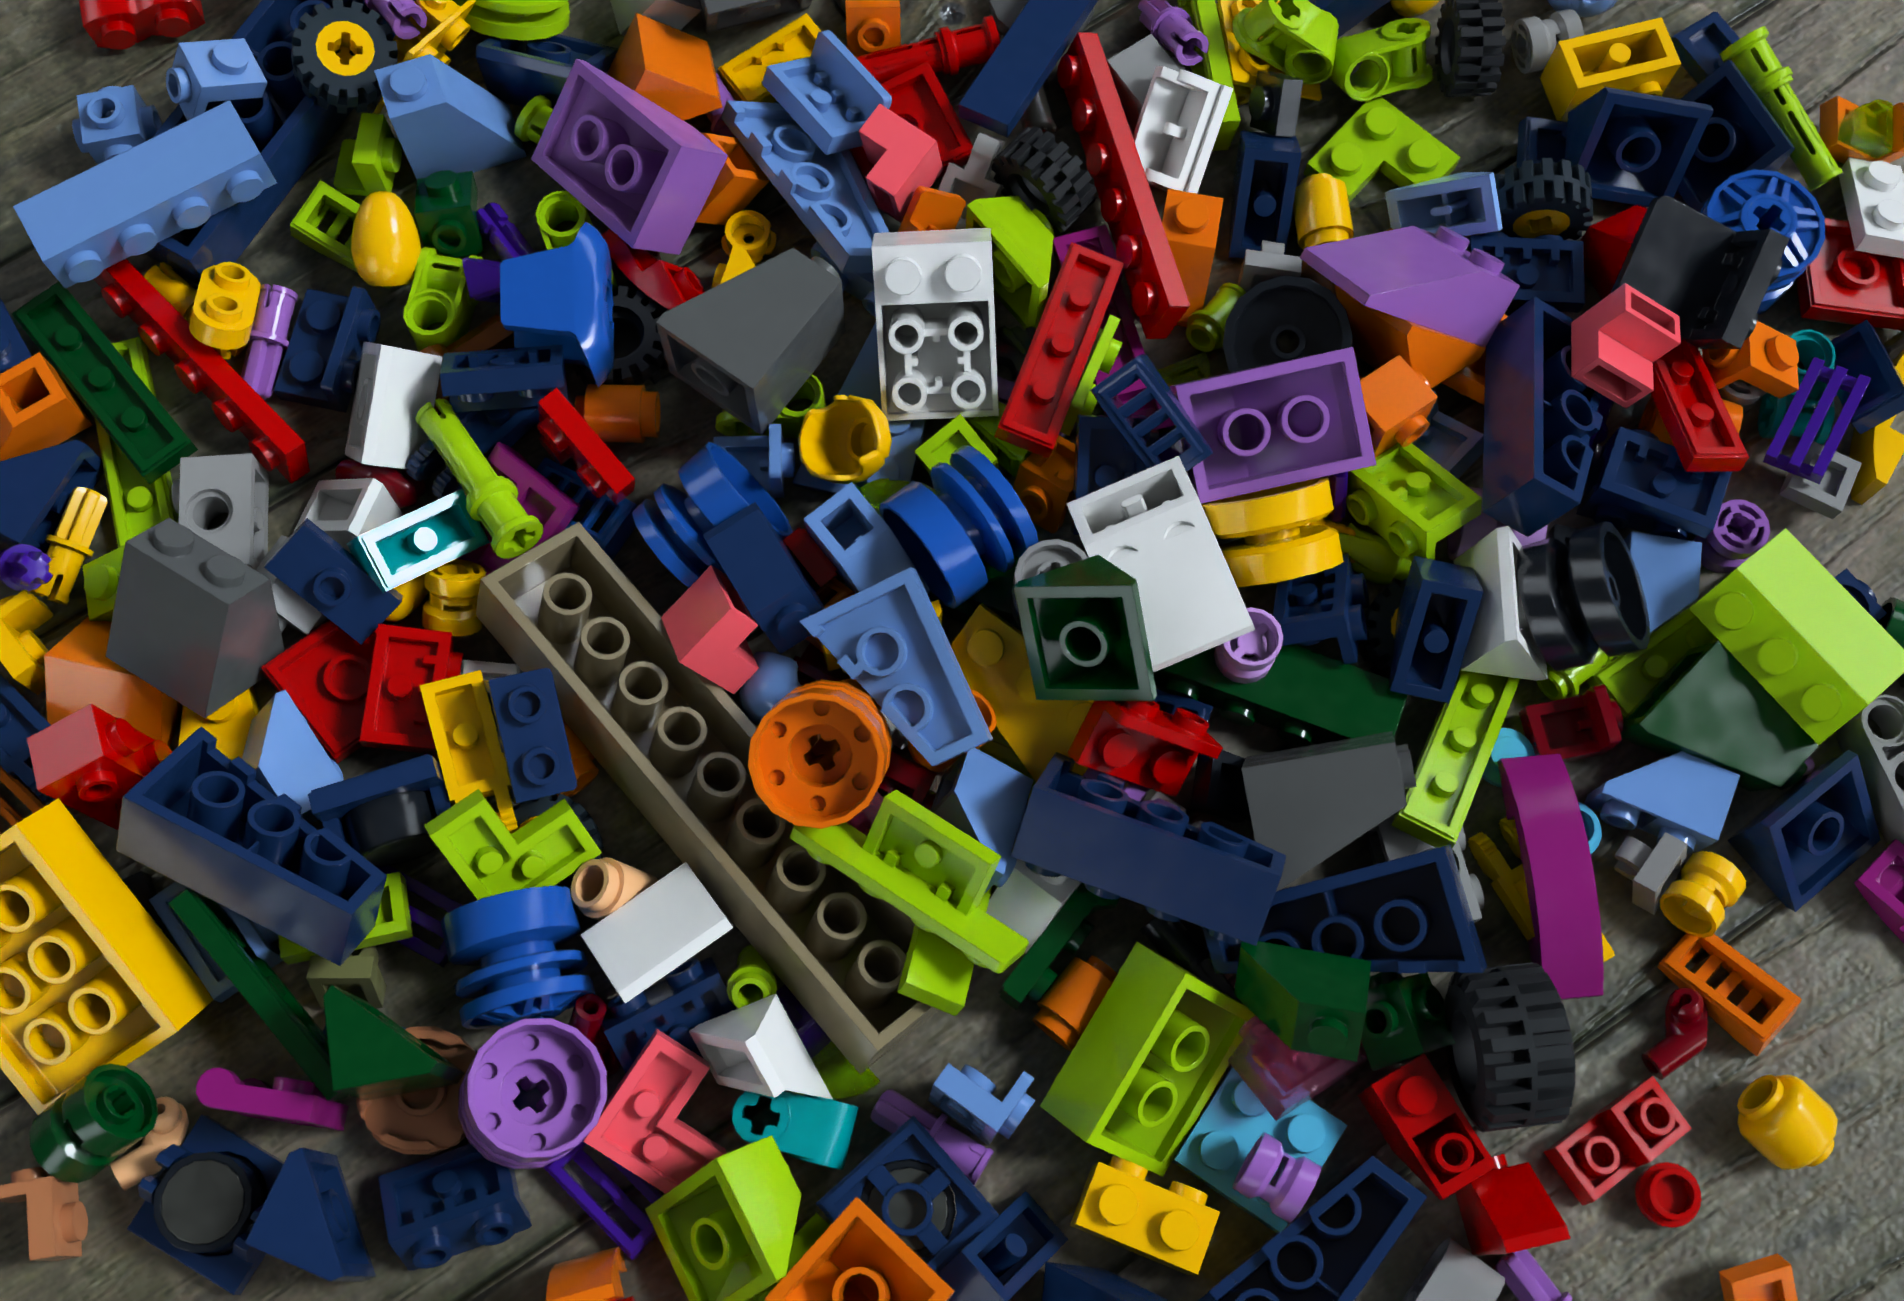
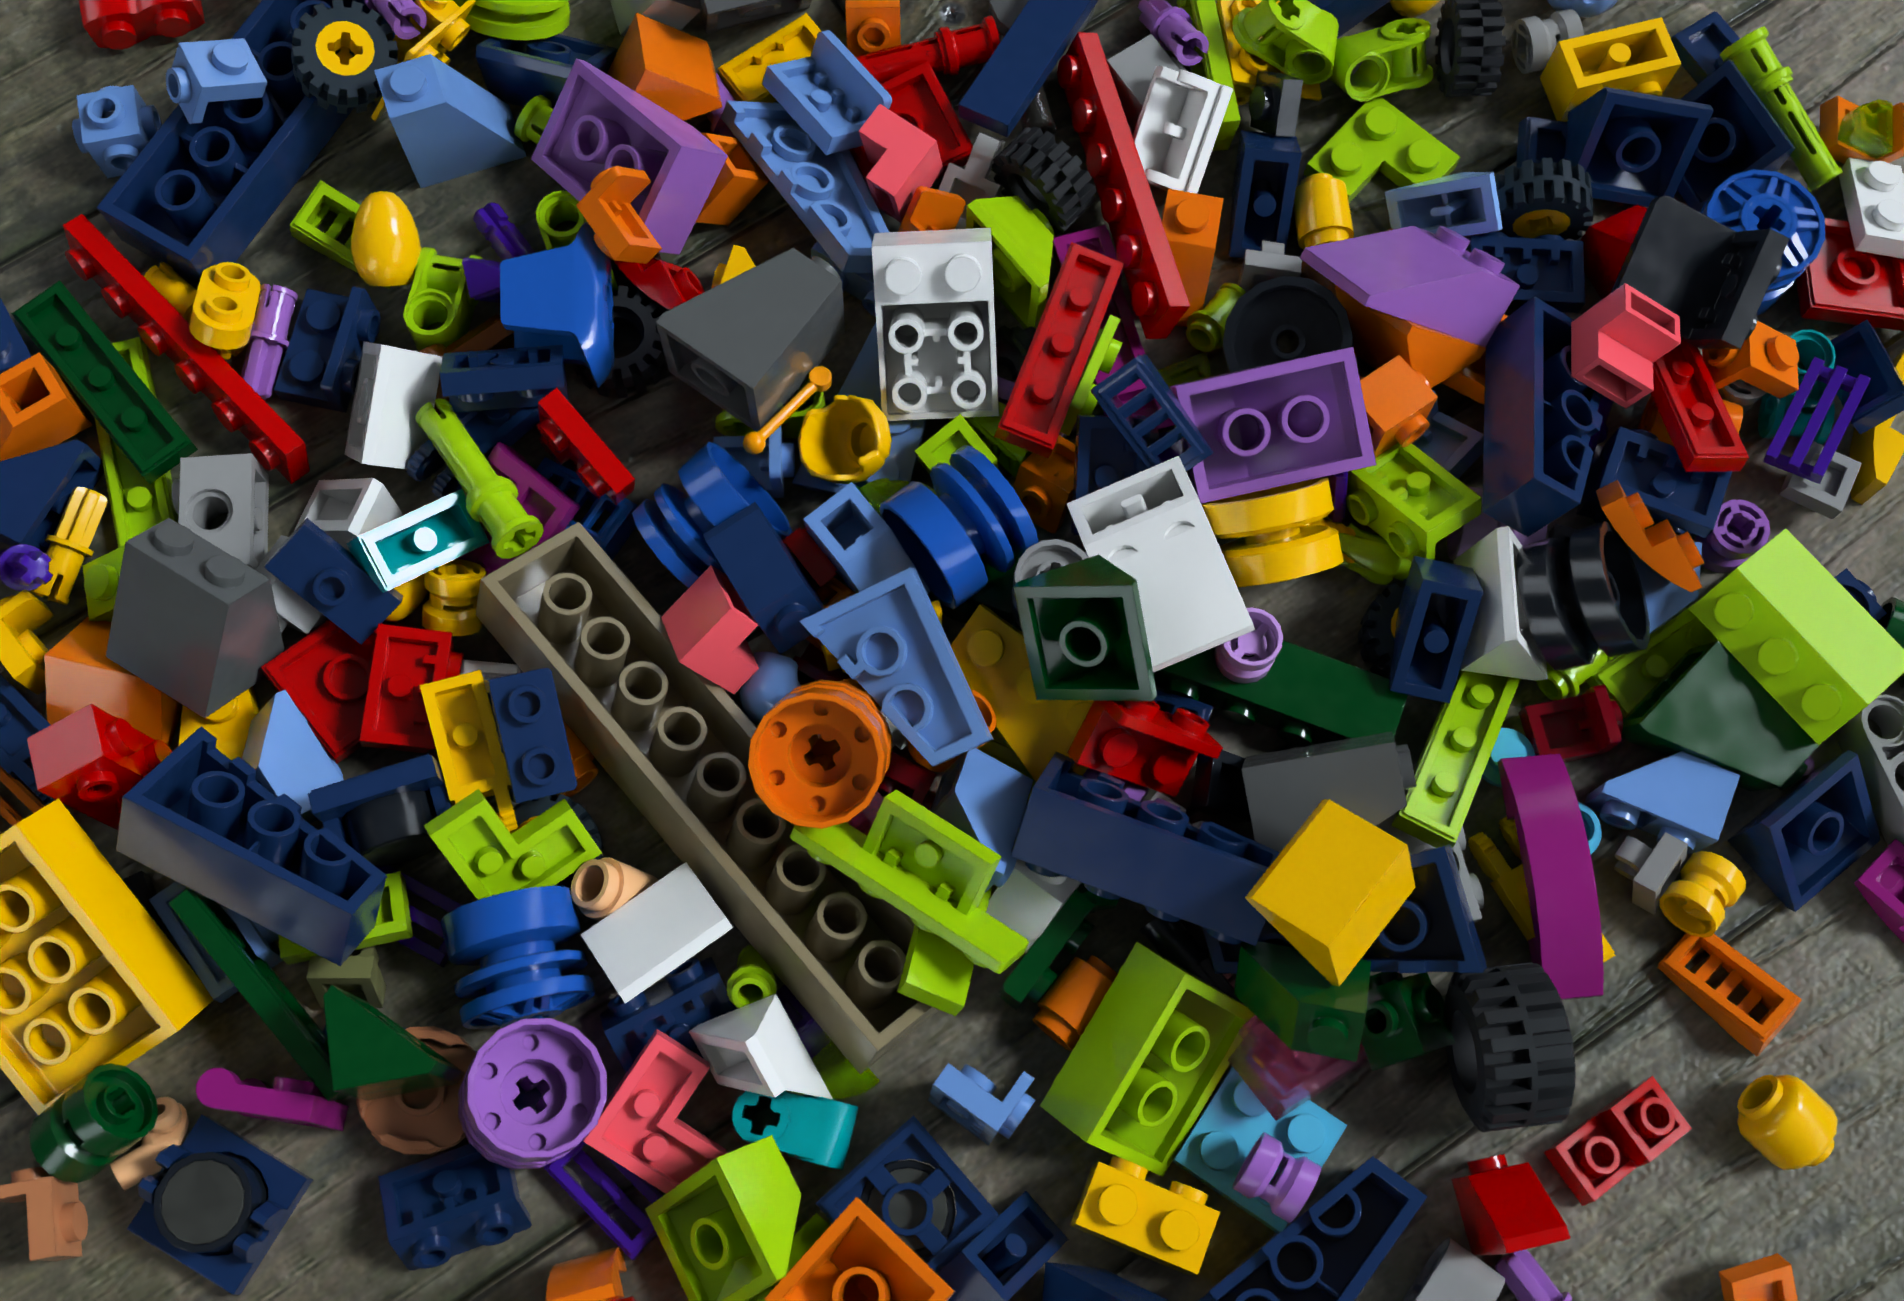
(145, 195): medium blue brick -> none
(313, 1220): dark blue slope -> none
(370, 160): lime bracket -> none
(399, 484): dark red arm -> none
(447, 213): dark green bracket -> none
(588, 1019): dark red arm -> none
(613, 219): none -> orange bracket
(621, 412): orange brick -> none
(752, 224): yellow plate -> none
(819, 380): none -> light orange hinge
(894, 1110): medium lavender axle -> none
(1324, 608): dark blue bracket -> none
(1334, 888): none -> yellow slope
(1427, 1128): red slope -> none
(1658, 545): none -> orange slope
(1668, 1195): red plate -> none
(1684, 1033): dark red arm -> none

